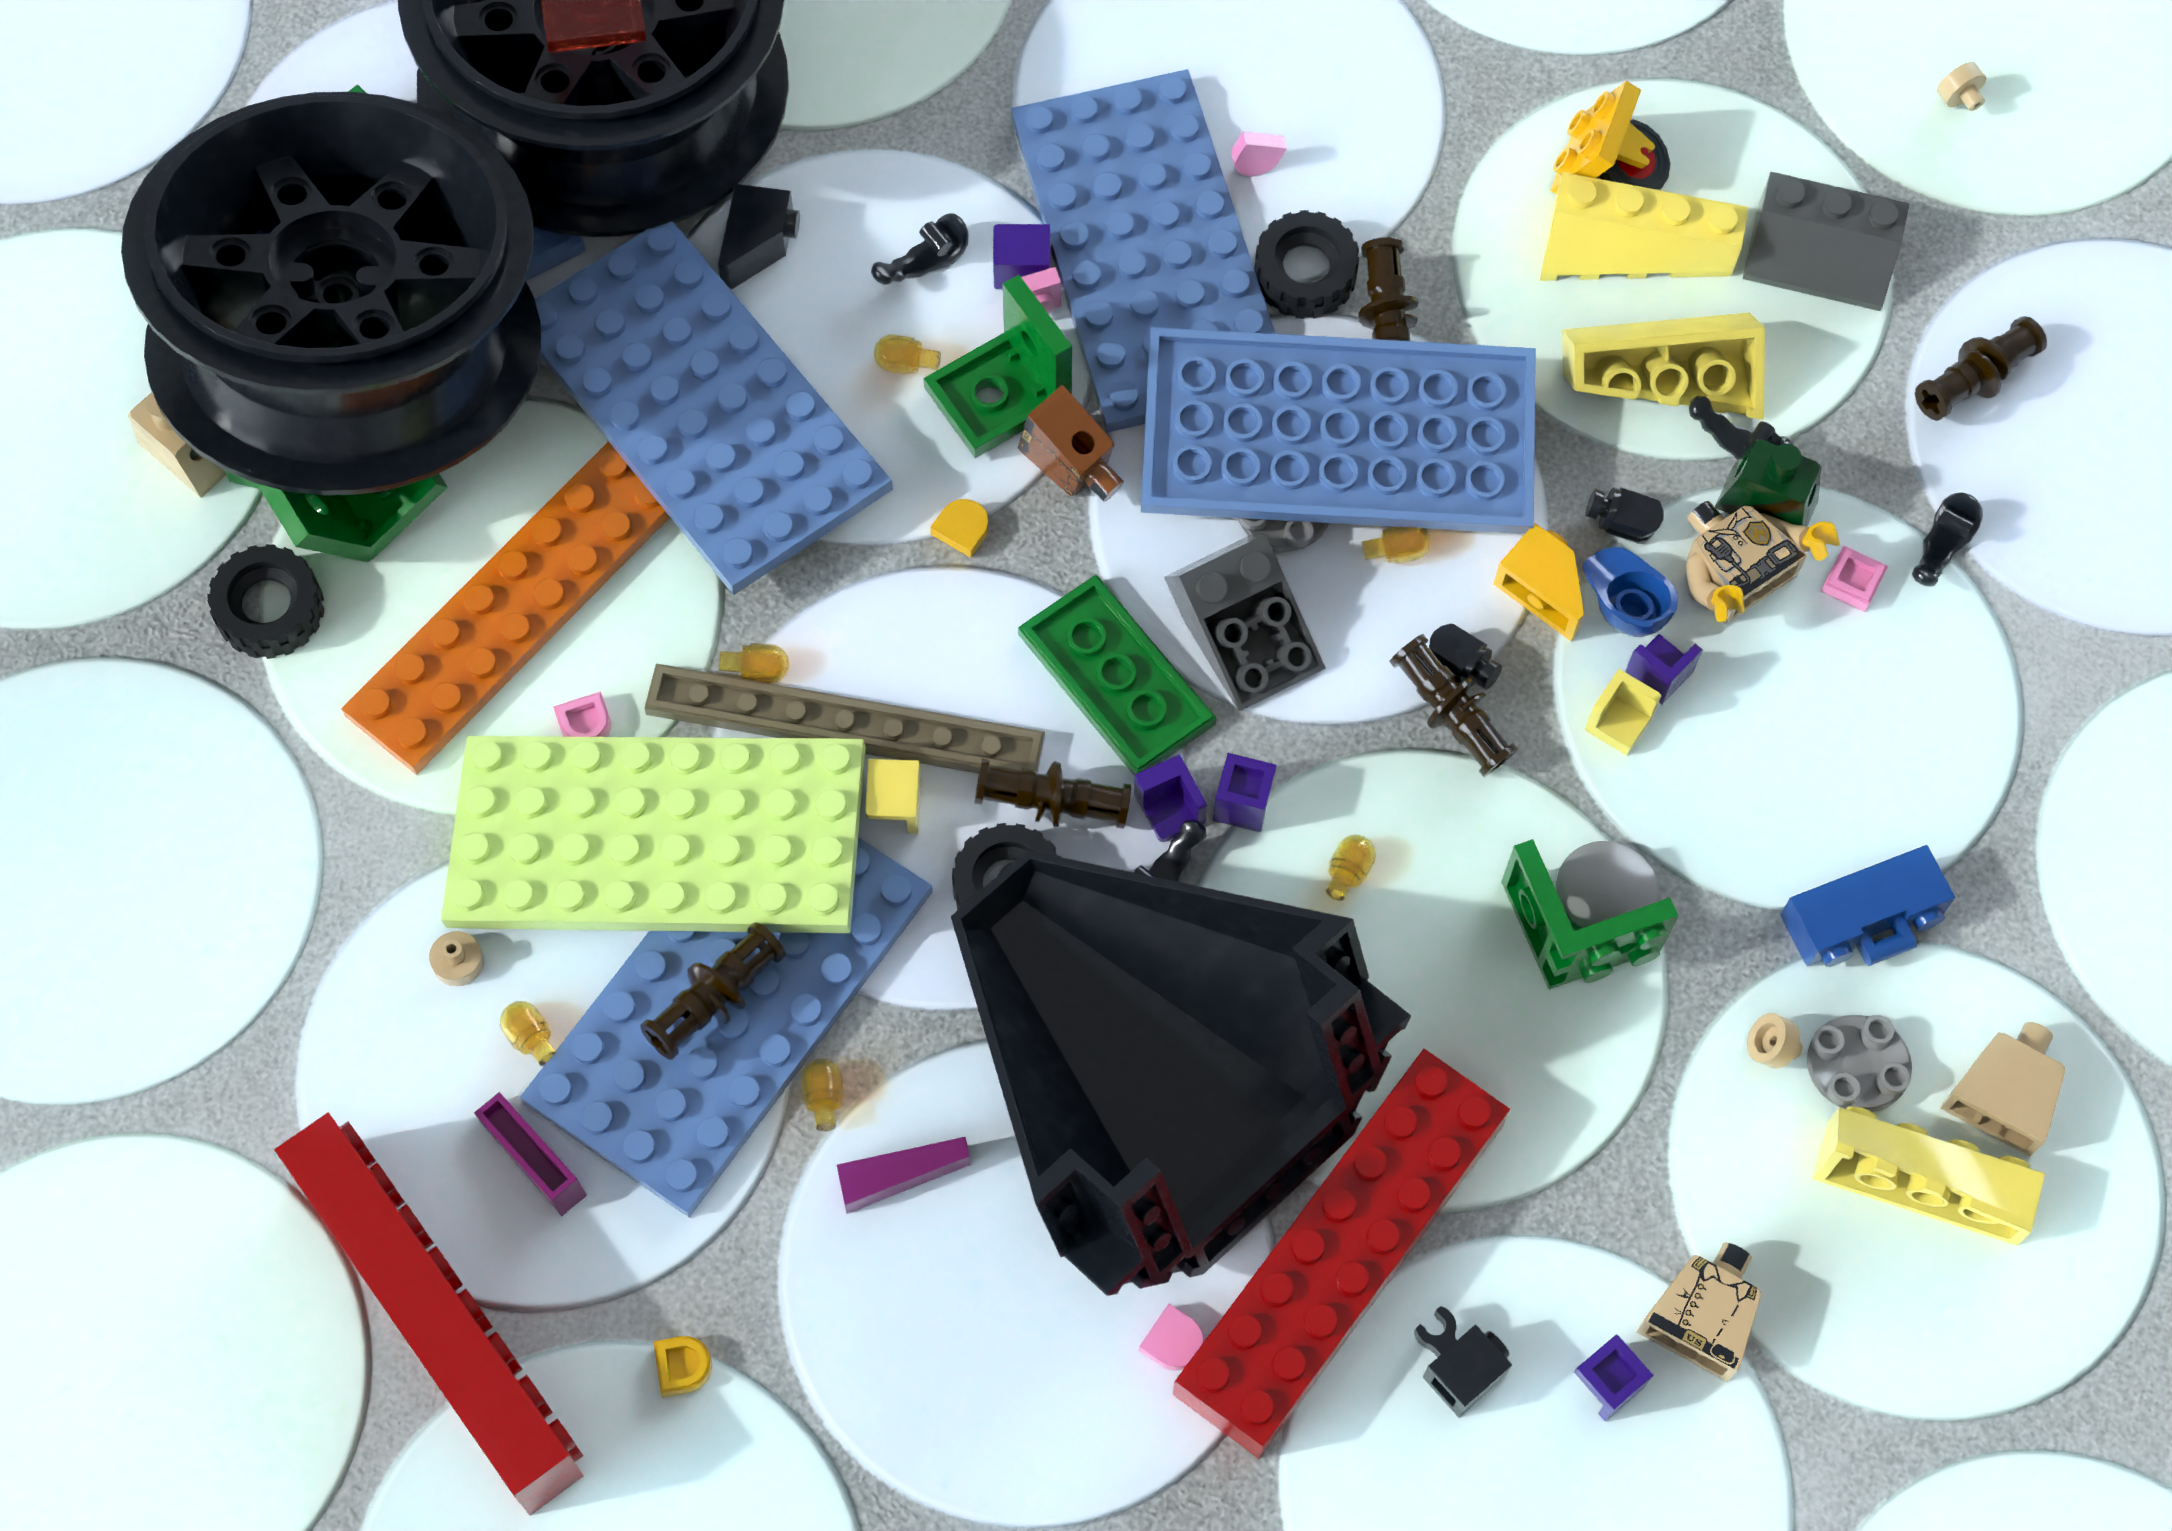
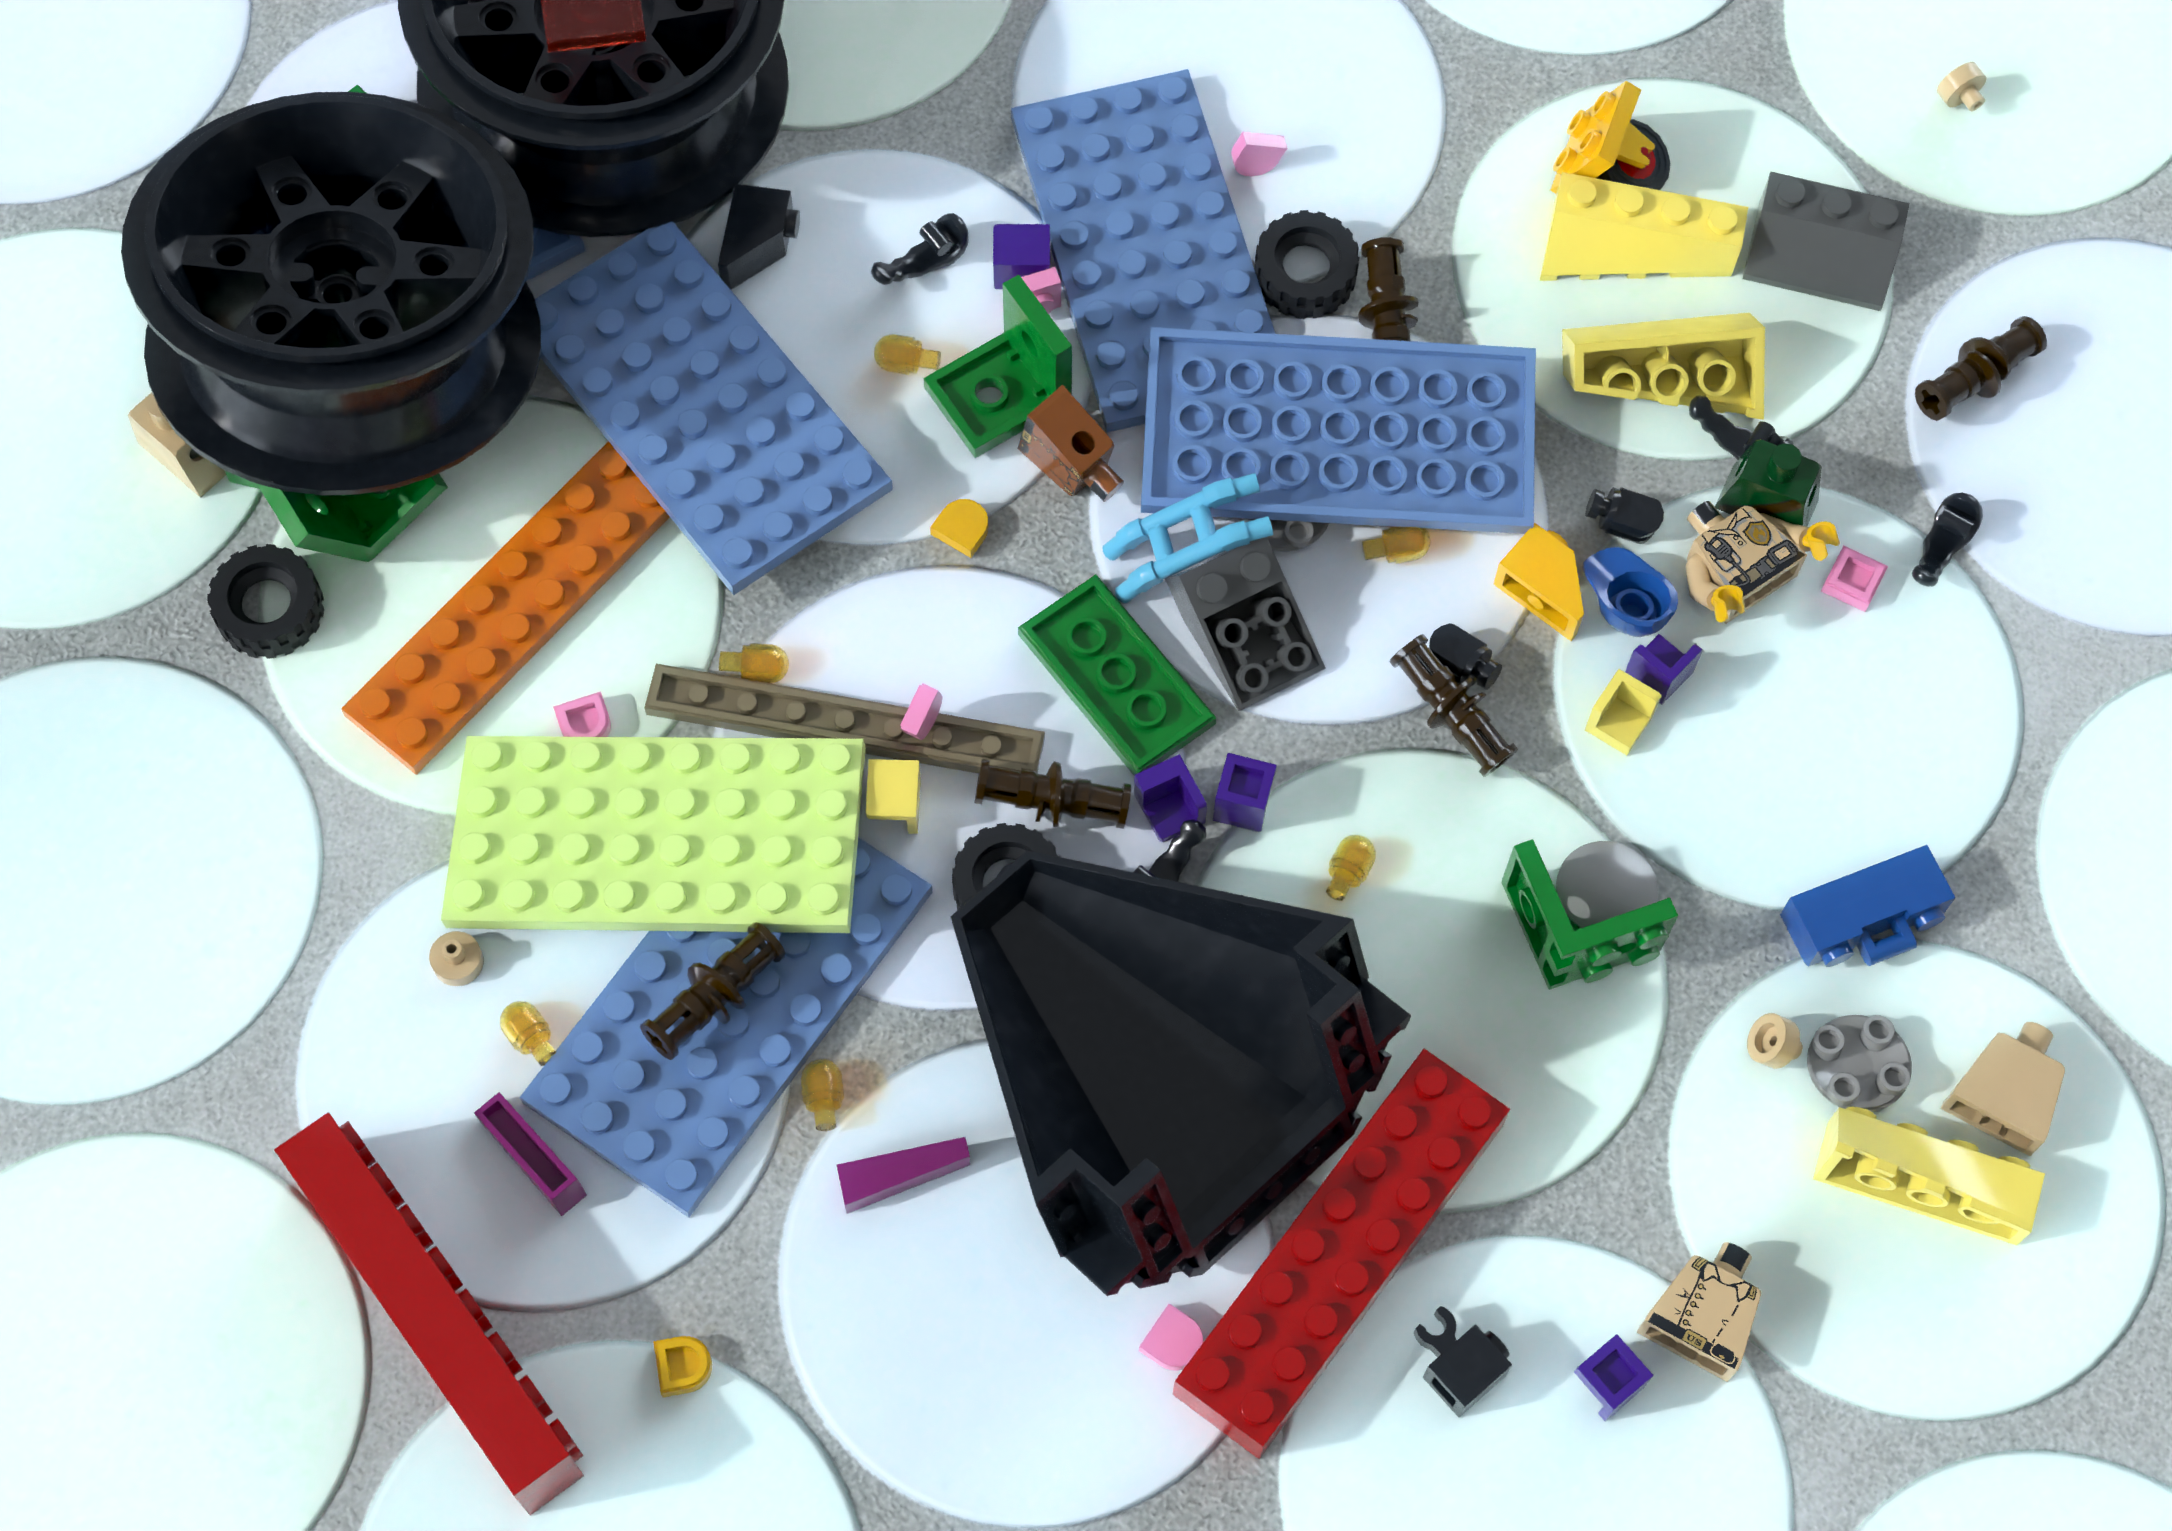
(922, 712): none -> bright pink tile
(1210, 540): none -> medium azure piece

